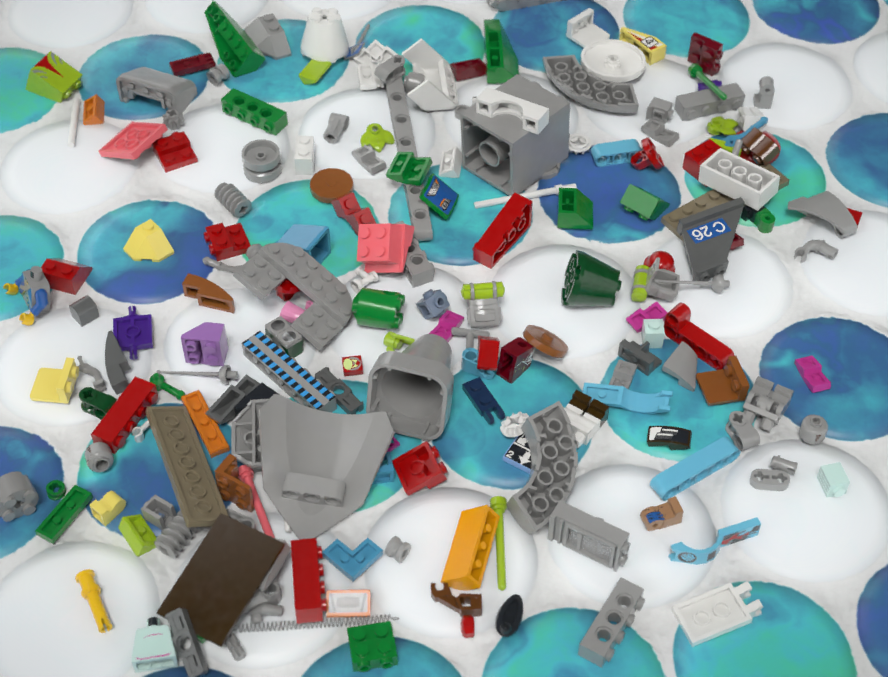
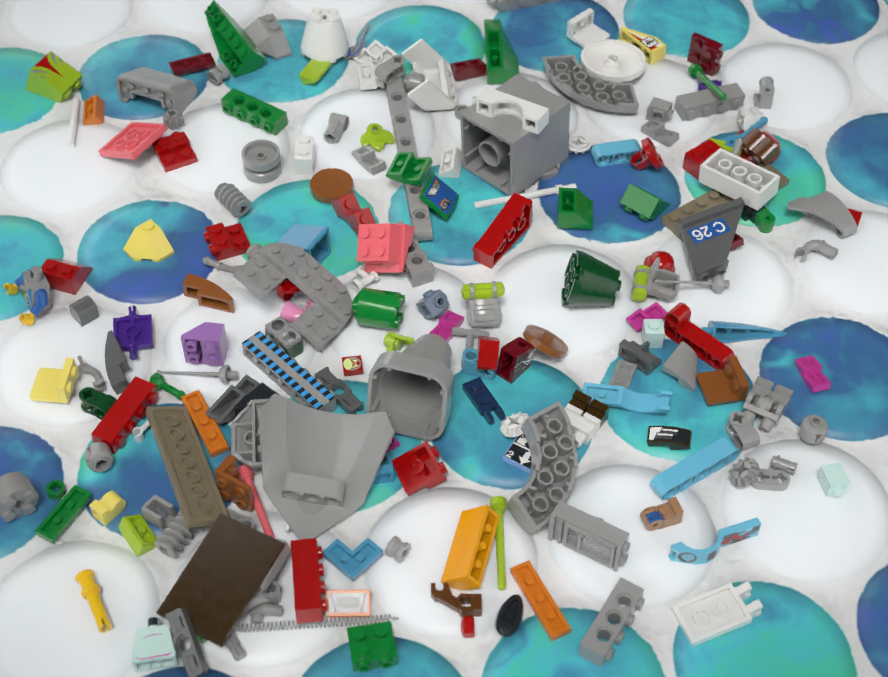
(540, 600): none -> orange tile
(720, 125): lime plate -> none
(734, 332): none -> dark azure piece
(748, 476): none -> light grey gear

